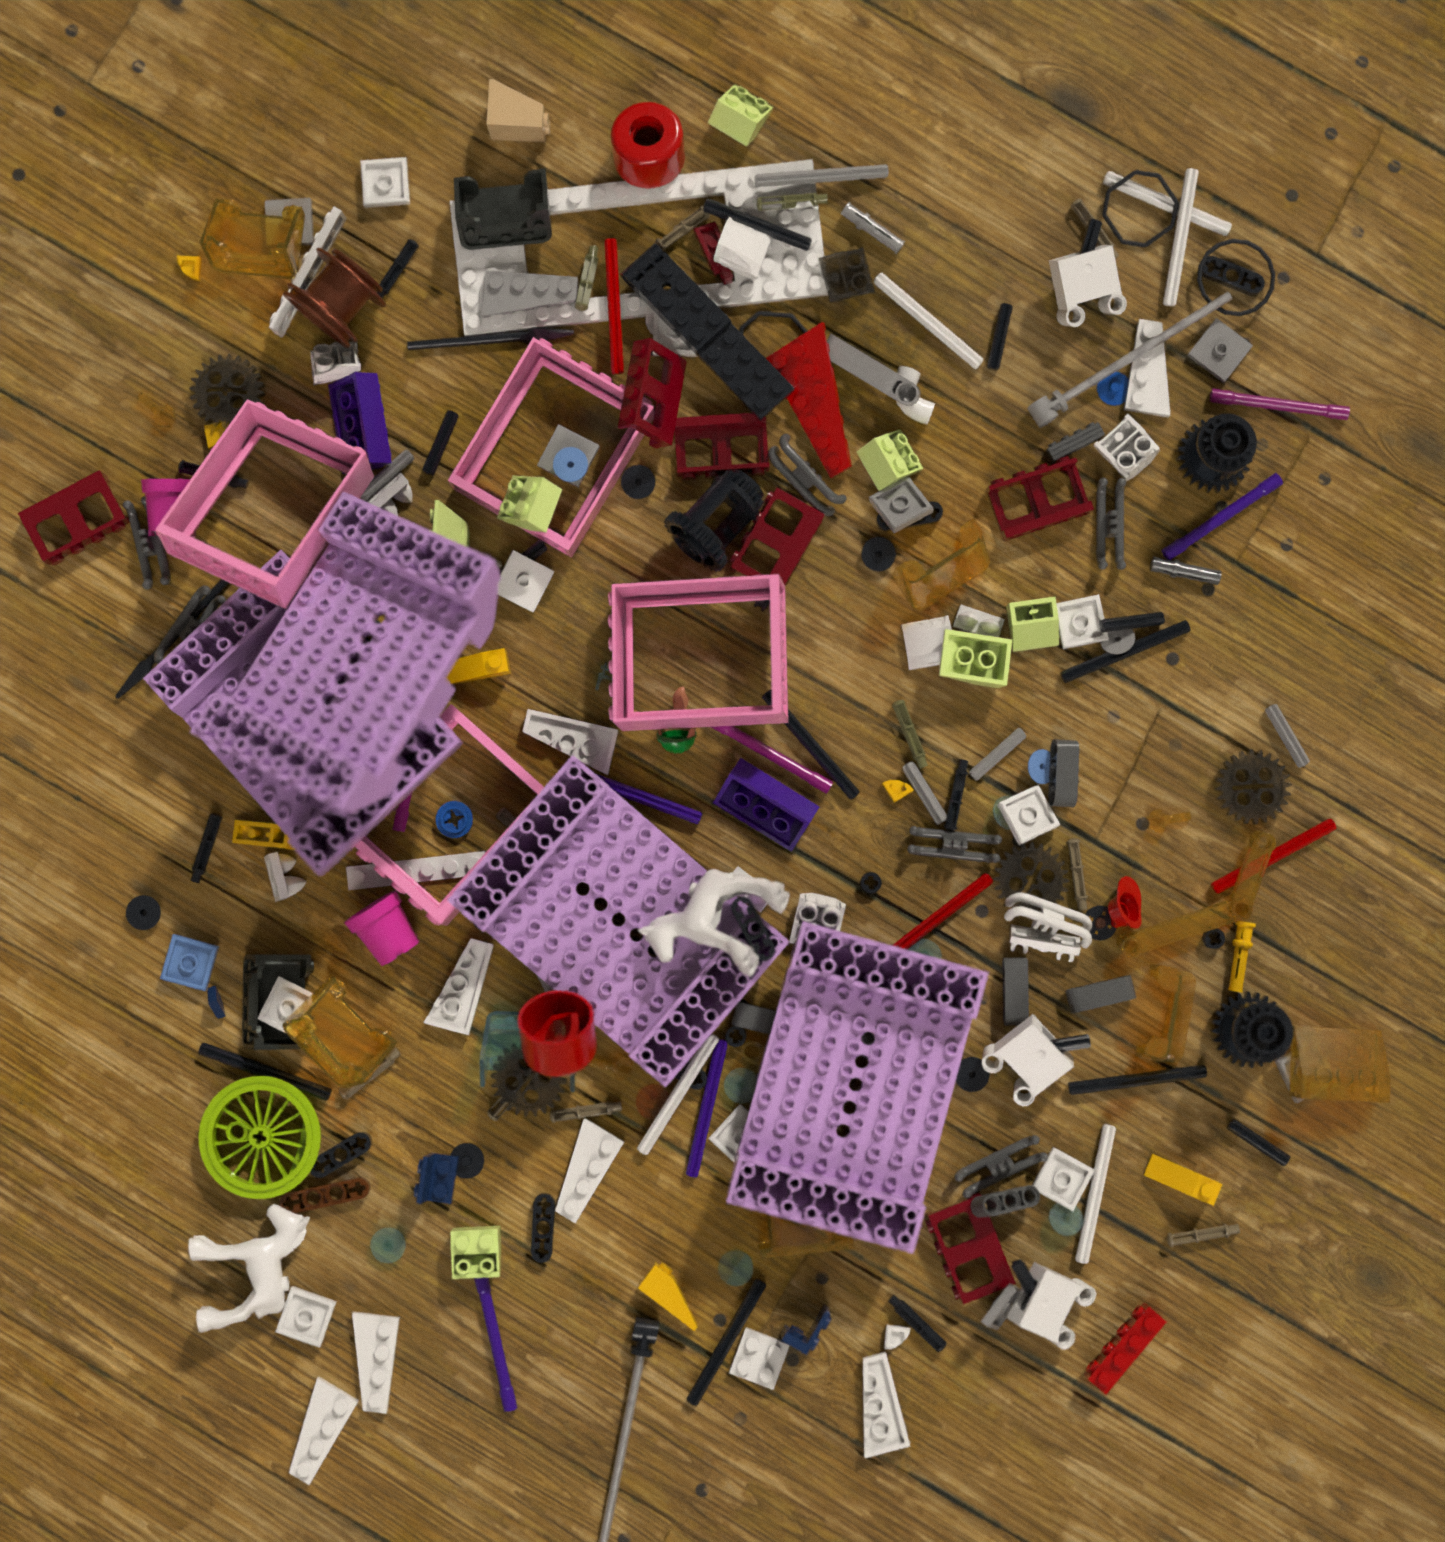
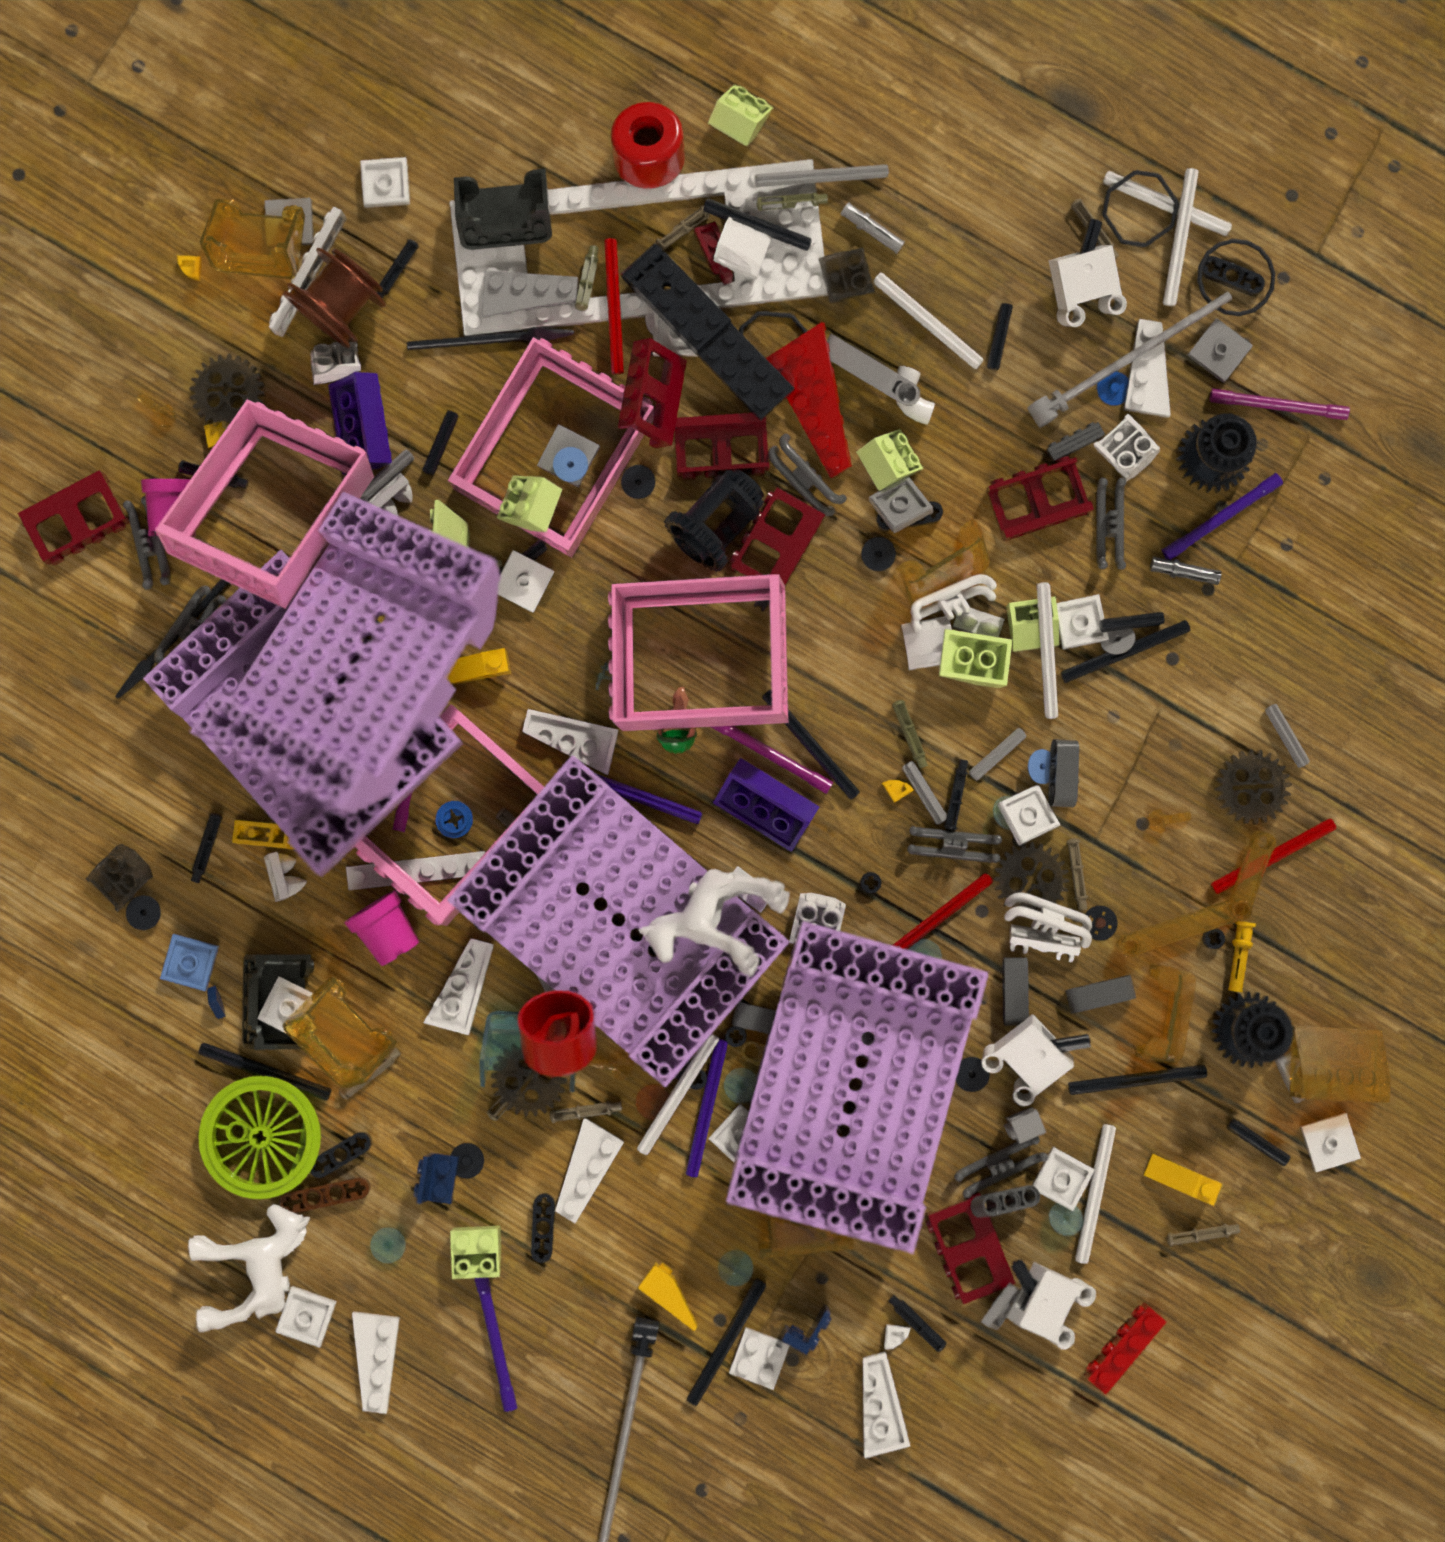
(120, 875): none -> clear smoke slope
(322, 1425): white wing -> none
(515, 116): tan slope -> none
(750, 910): black beam -> none
(951, 599): none -> white piece
(1024, 1125): none -> light grey brick
(1047, 650): none -> white axle
(1126, 905): red piece -> none
(1330, 1142): none -> white plate

